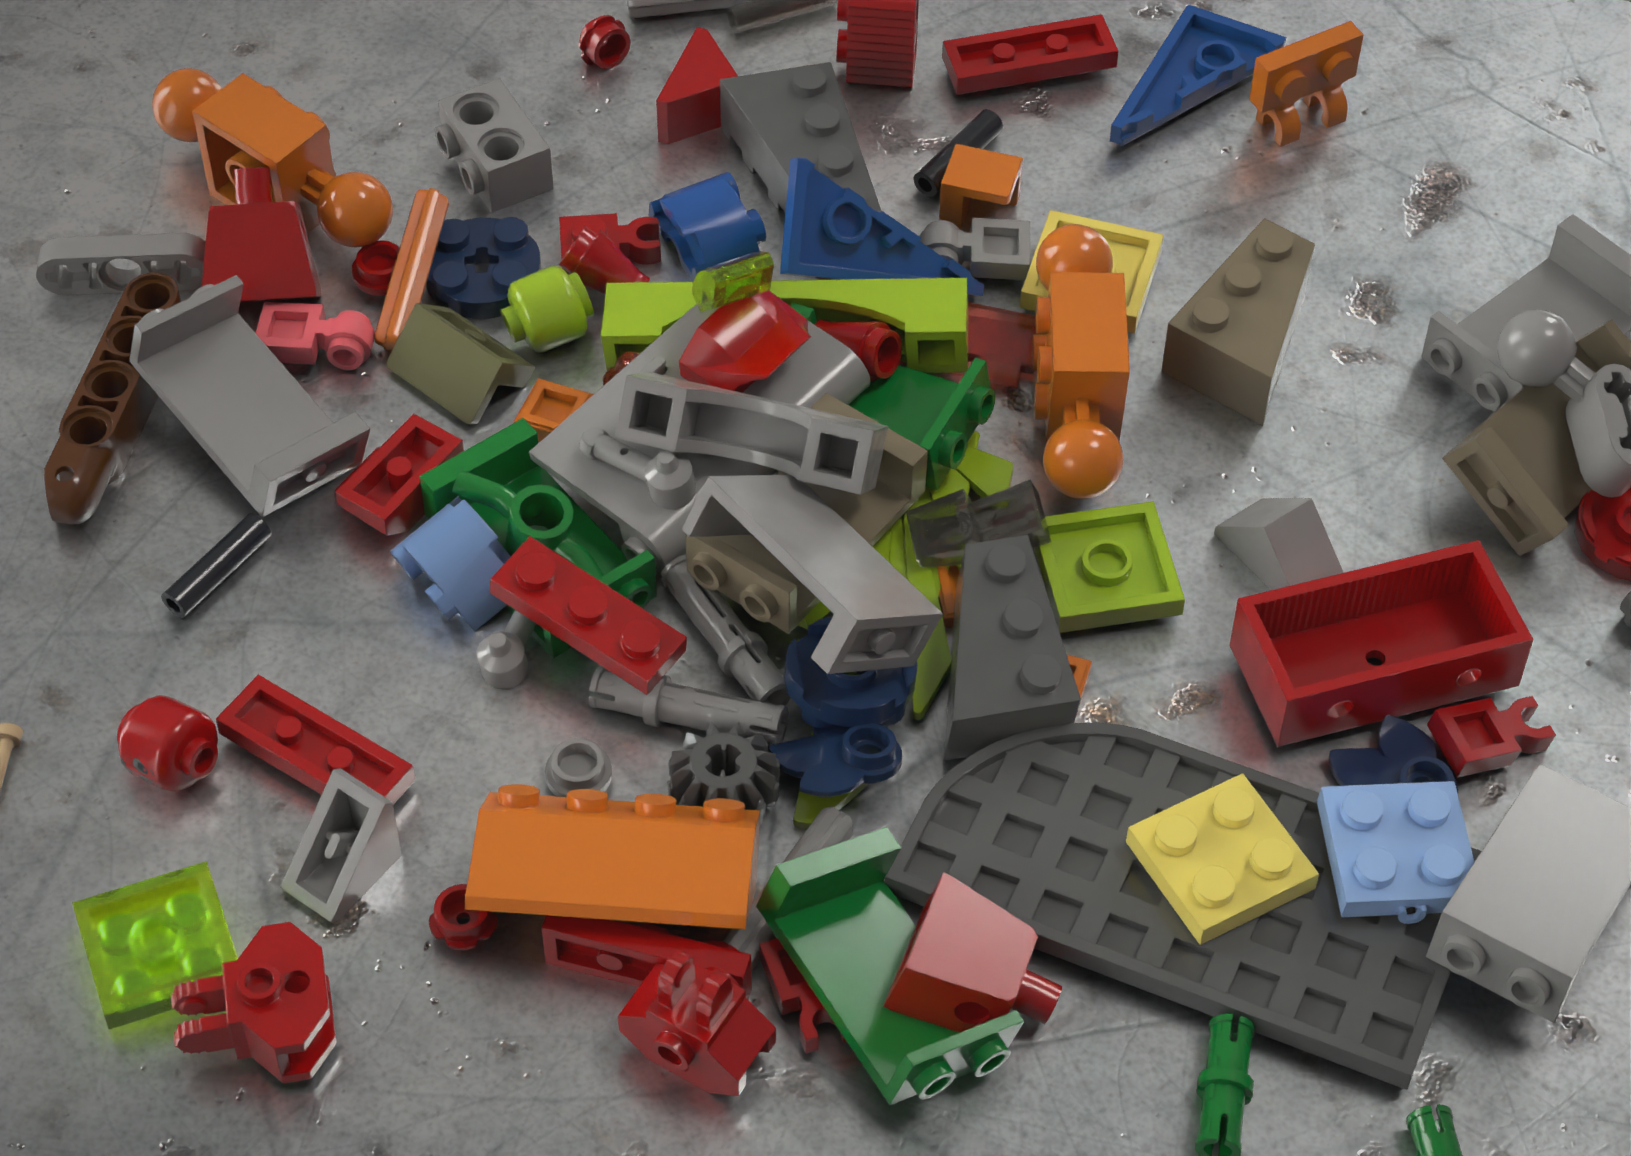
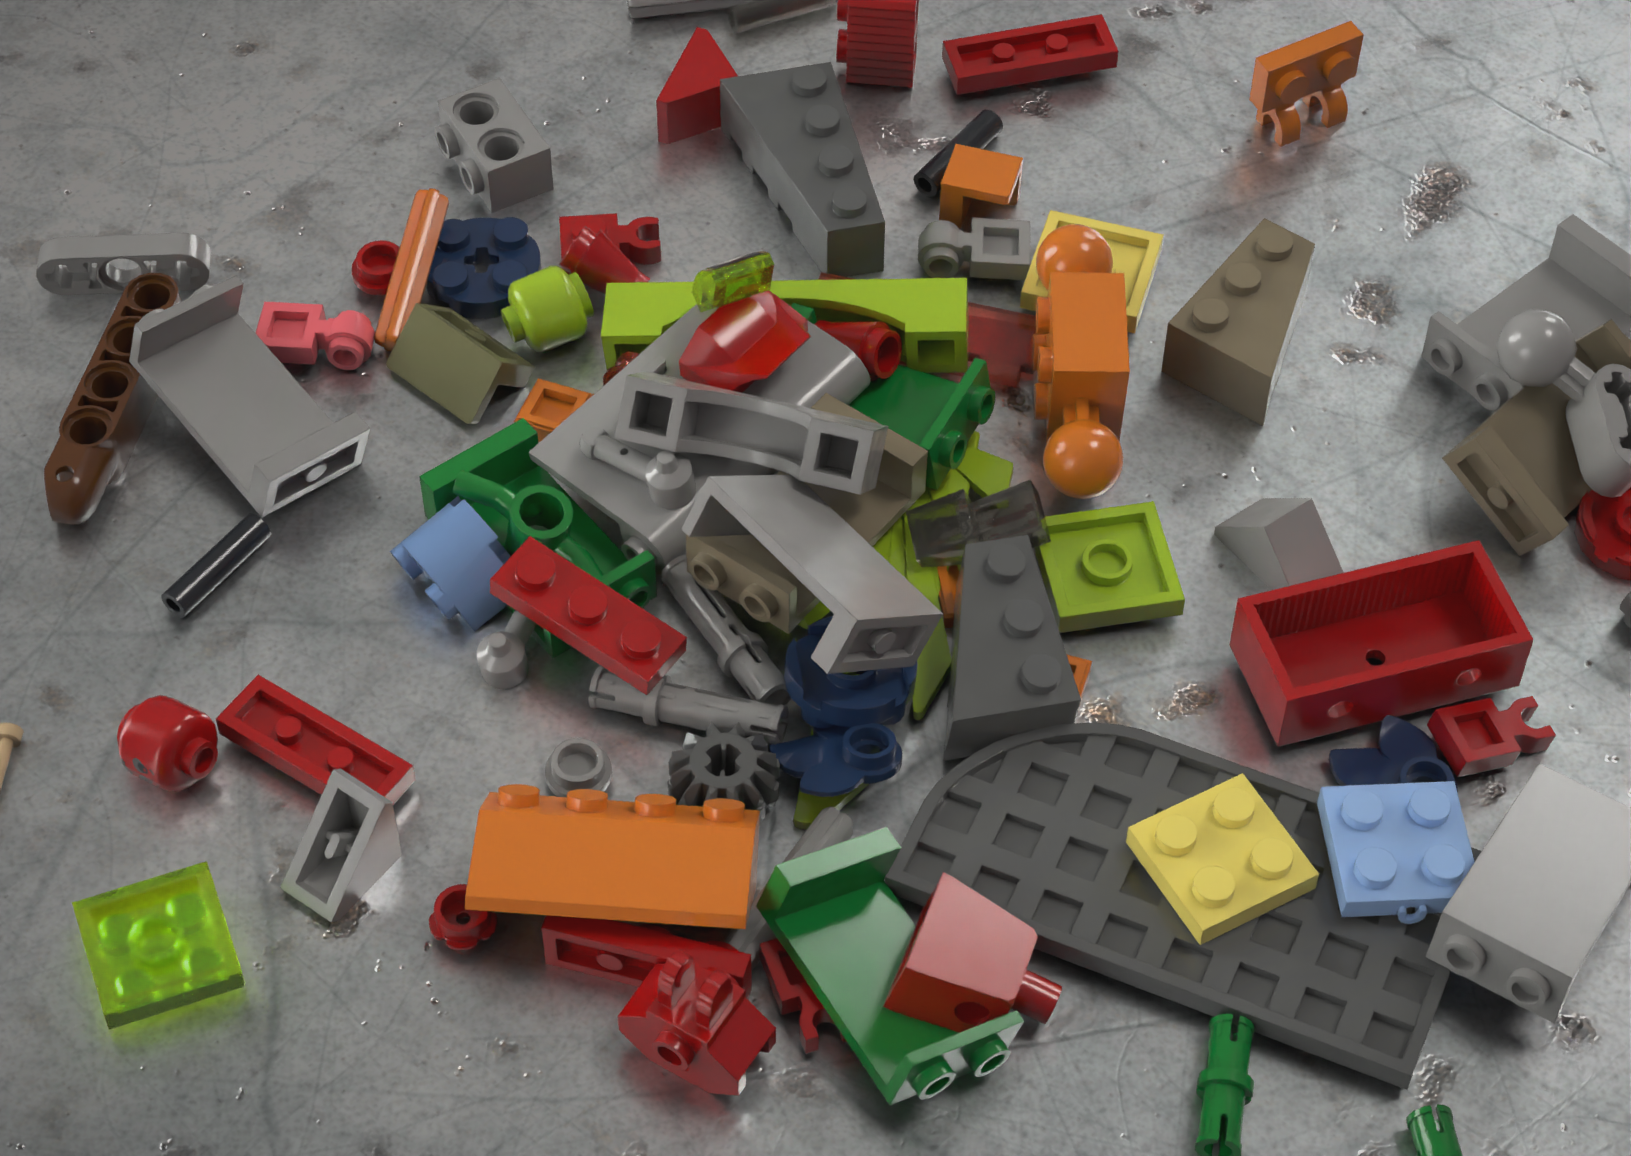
(259, 128): orange brick -> none
(260, 243): red torso -> none
(273, 1003): red hinge -> none
(387, 483): red slope -> none
(604, 42): red plate -> none
(708, 223): blue cylinder -> none
(840, 237): blue wing -> none
(1193, 64): blue wing -> none

